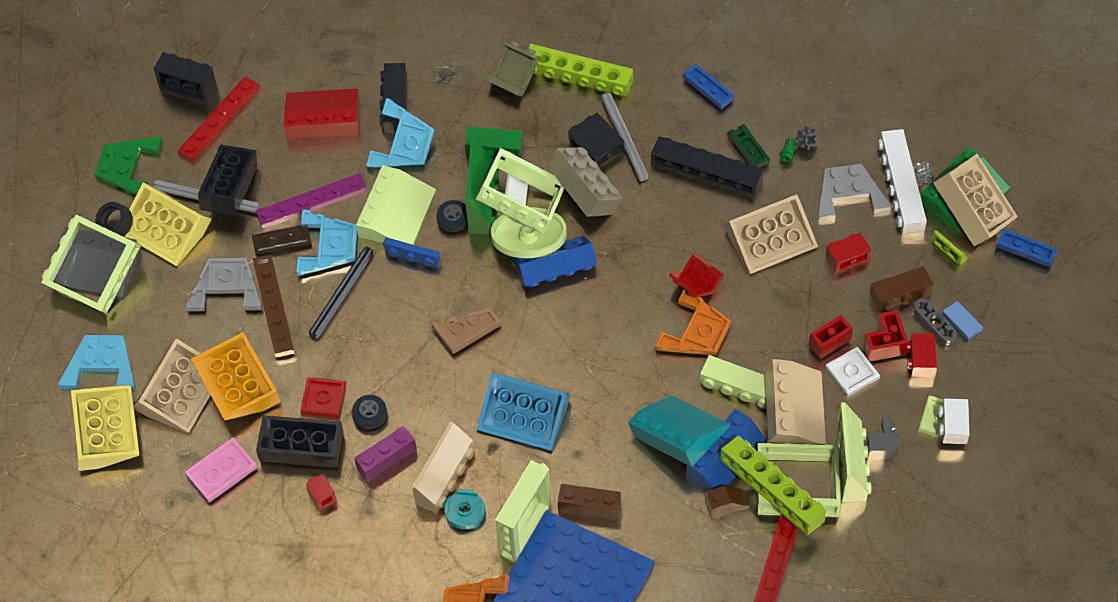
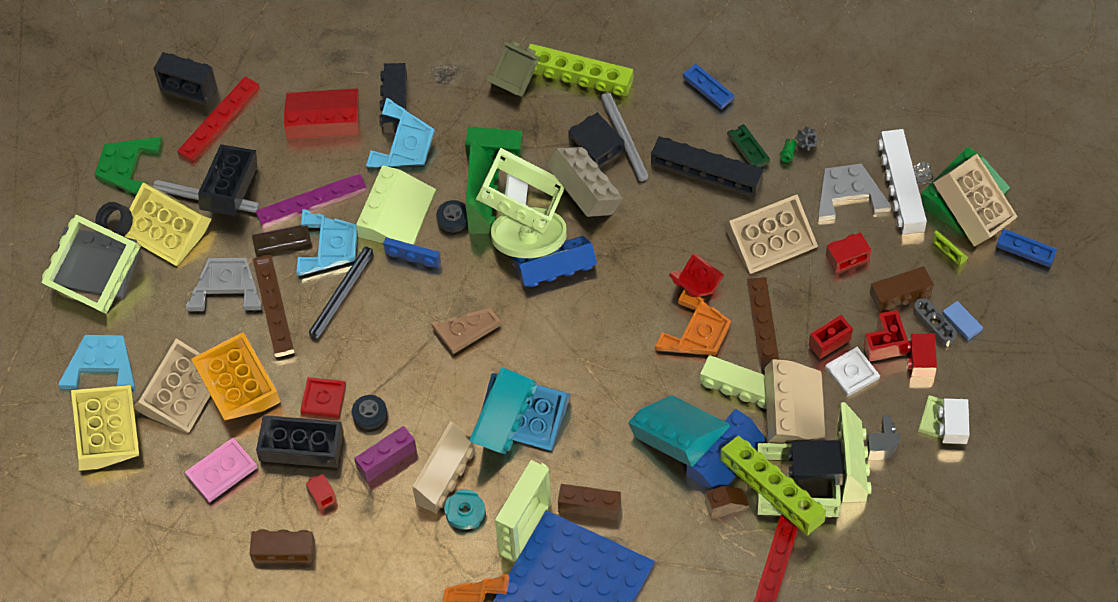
(282, 546): none -> reddish brown brick
(503, 411): none -> teal slope
(762, 321): none -> reddish brown plate
(816, 460): none -> black panel

